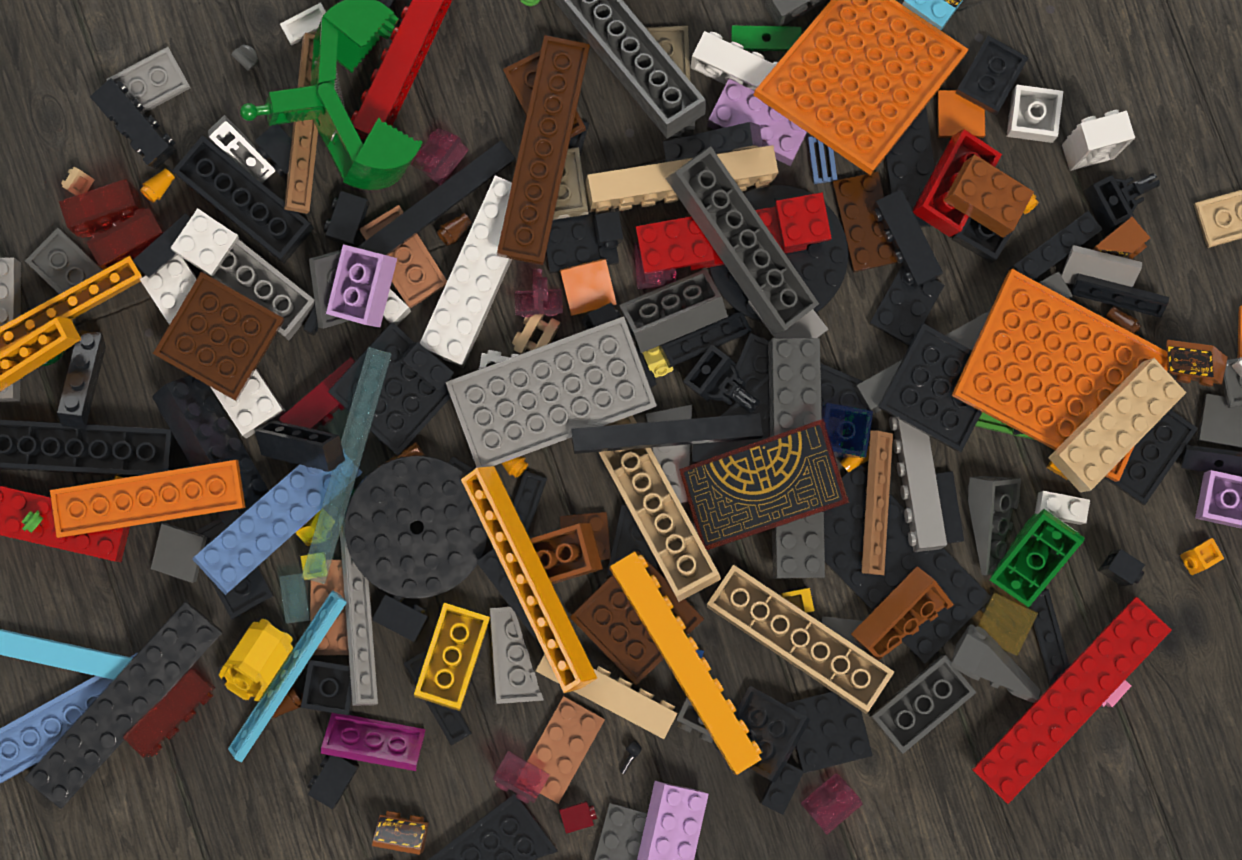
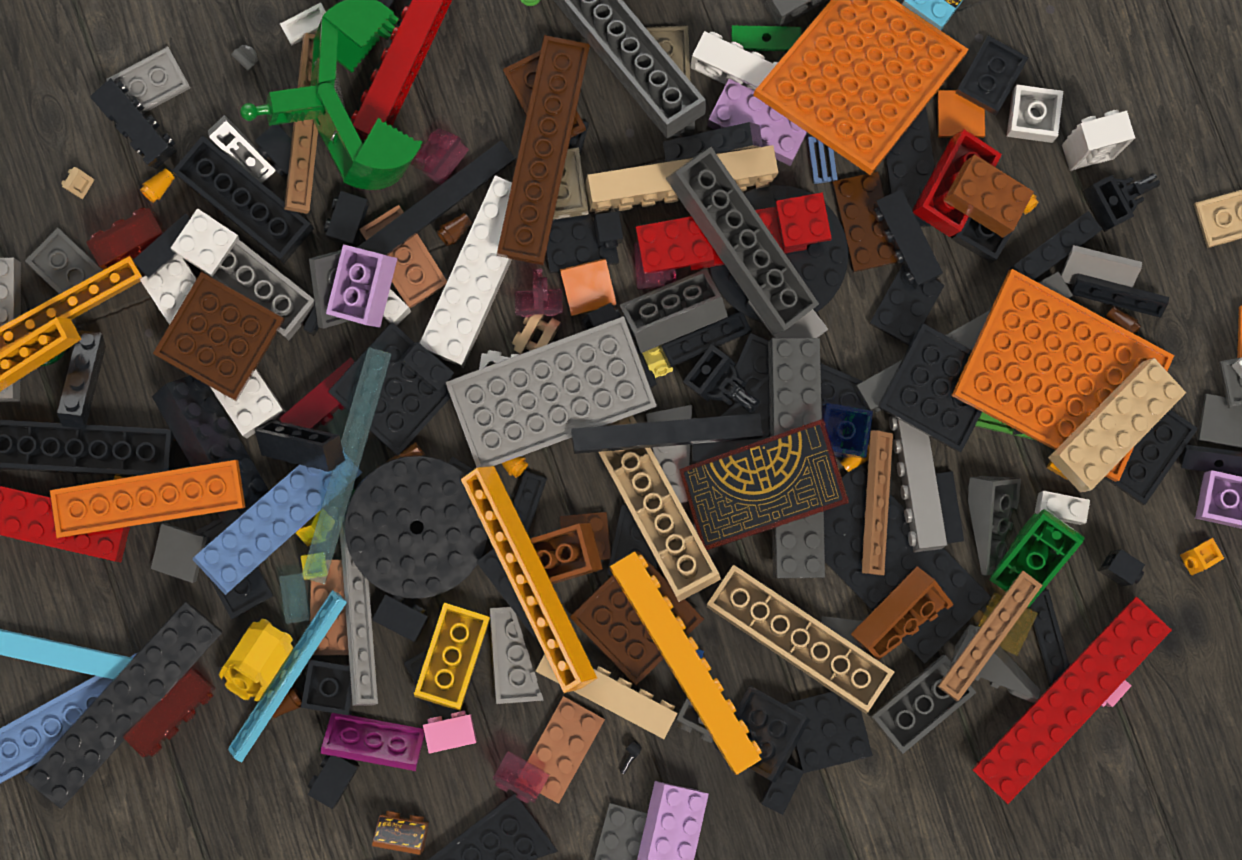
(31, 521): bright green plate -> none
(100, 208): clear red brick -> none
(449, 733): none -> bright pink brick
(578, 816): dark red brick -> none
(801, 599): yellow panel -> none
(832, 803): clear pink bracket -> none
(990, 636): none -> medium nougat plate
(1125, 241): dark orange slope -> none
(1196, 362): slope -> none

